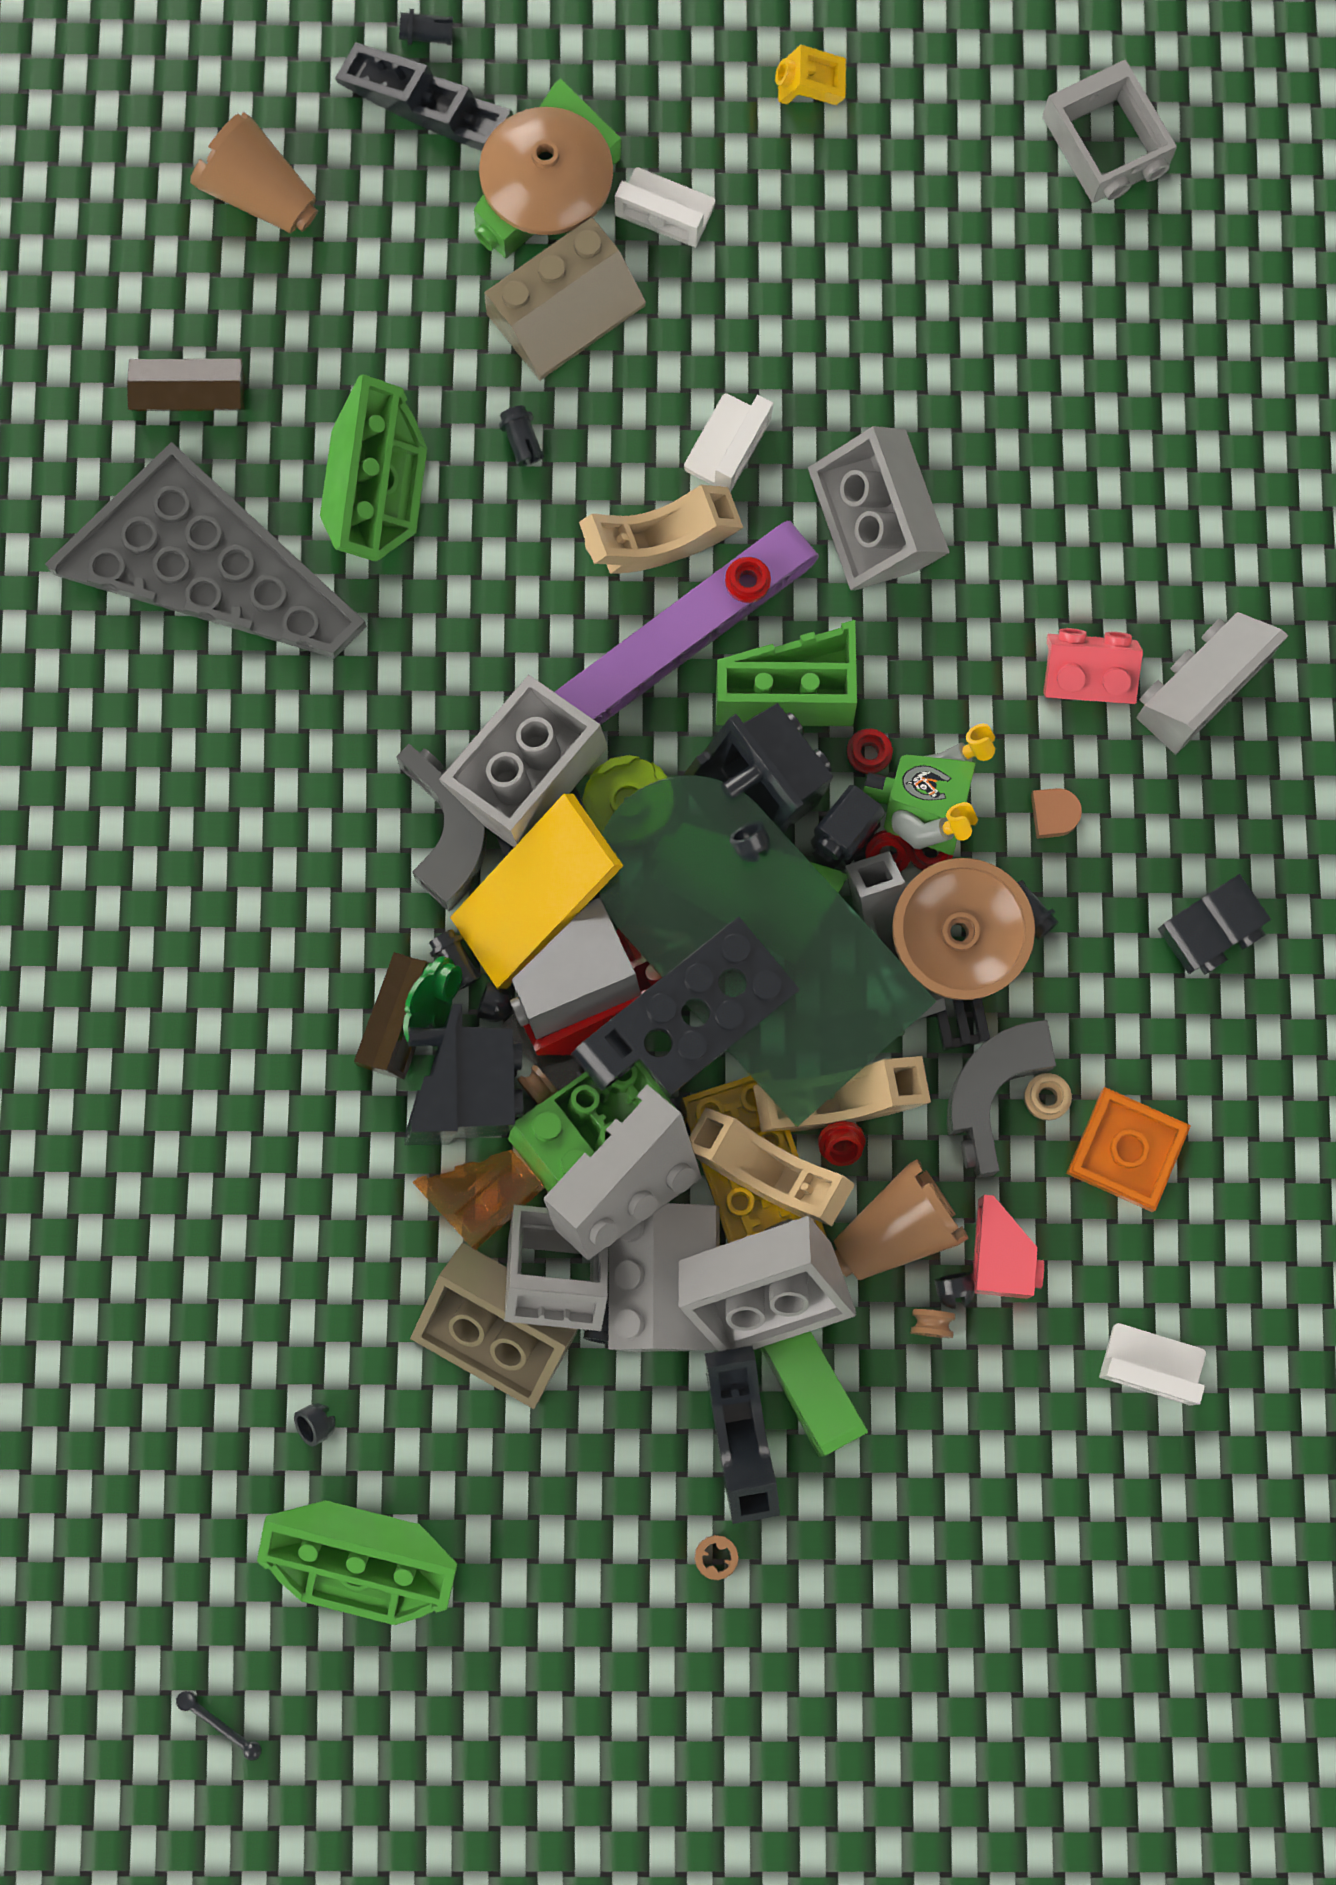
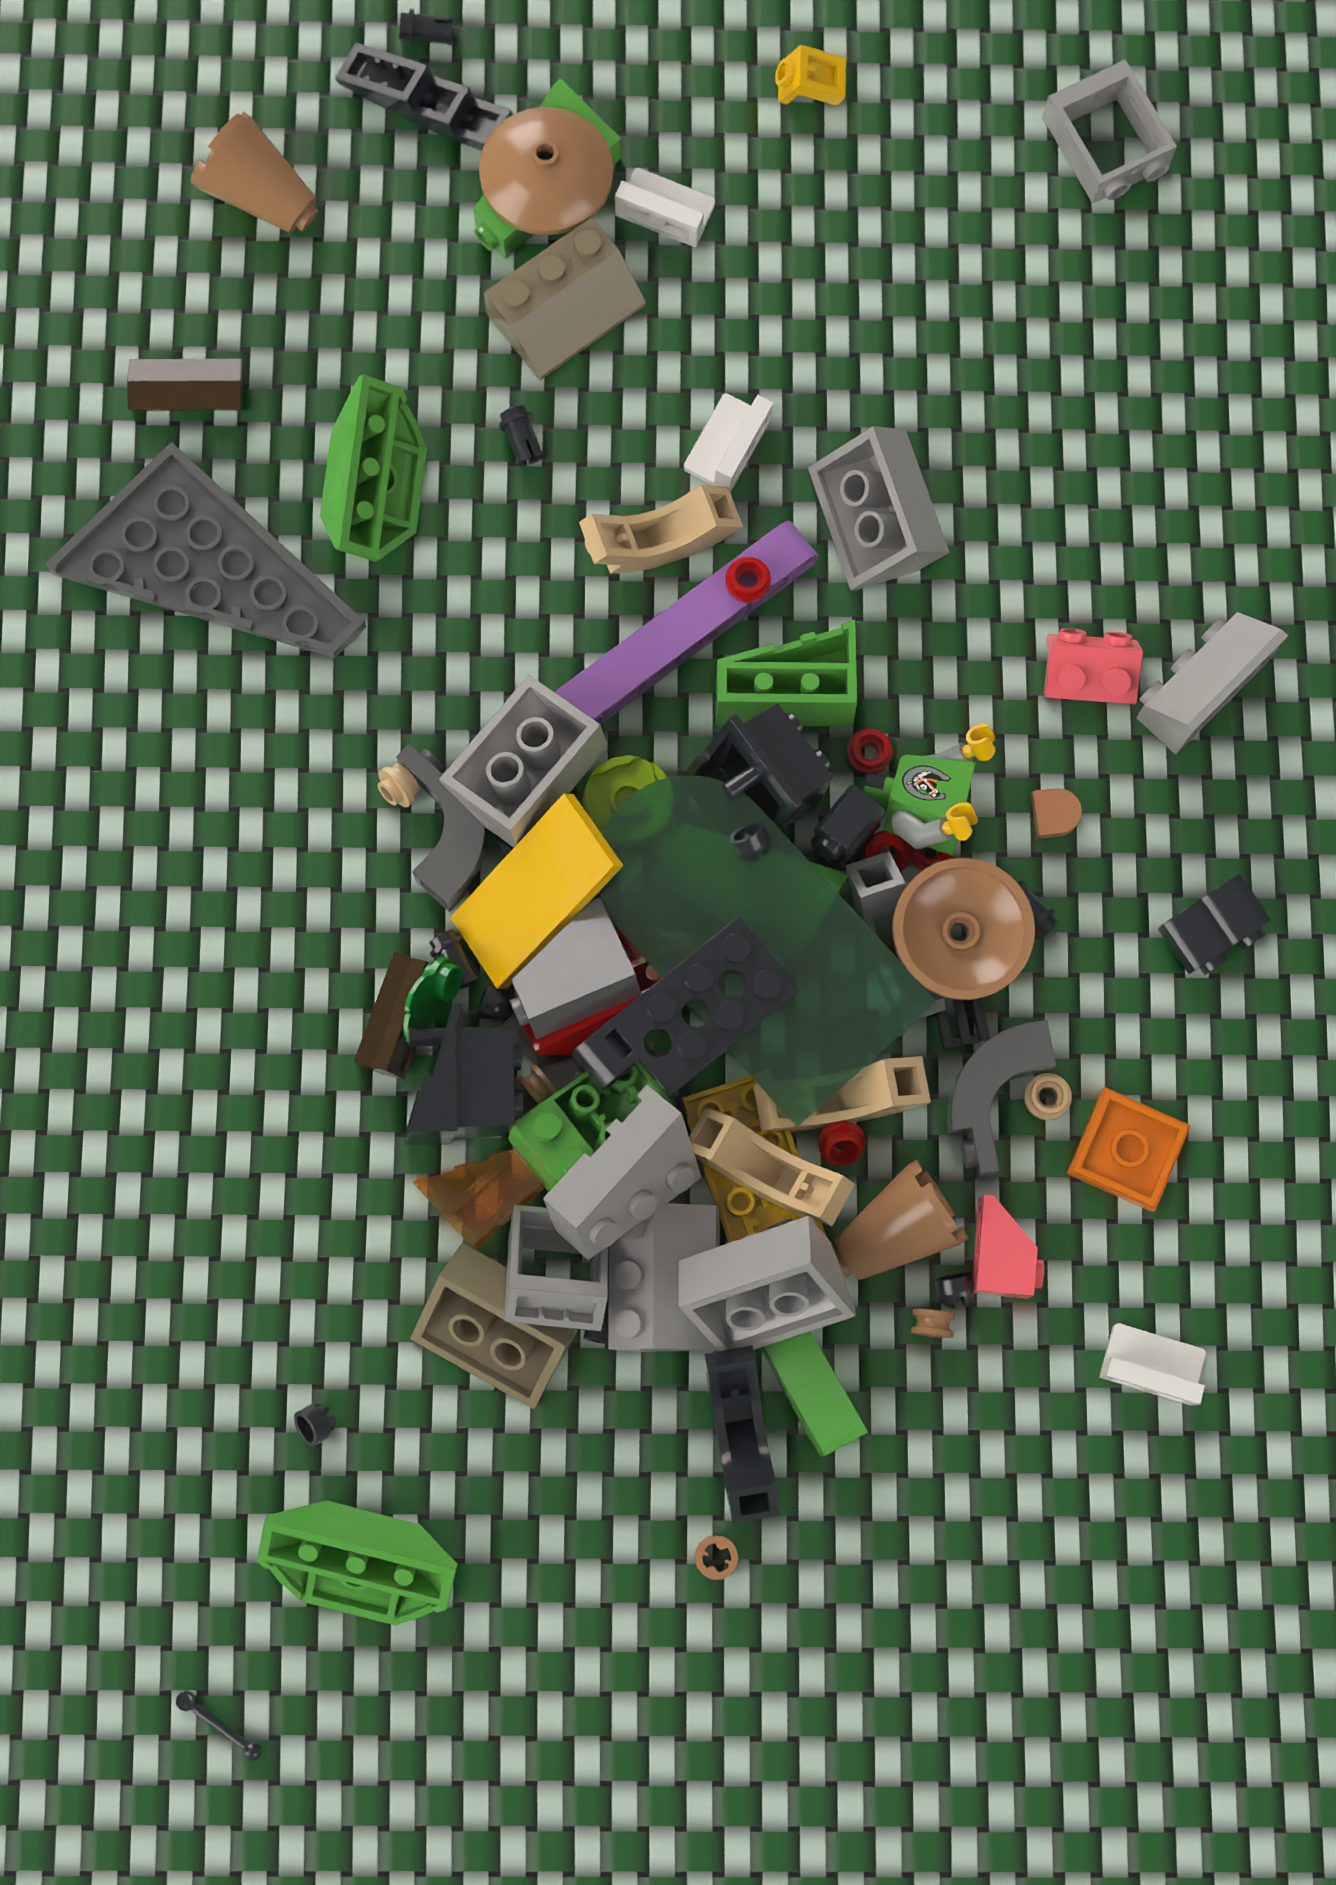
(398, 785): none -> tan plate

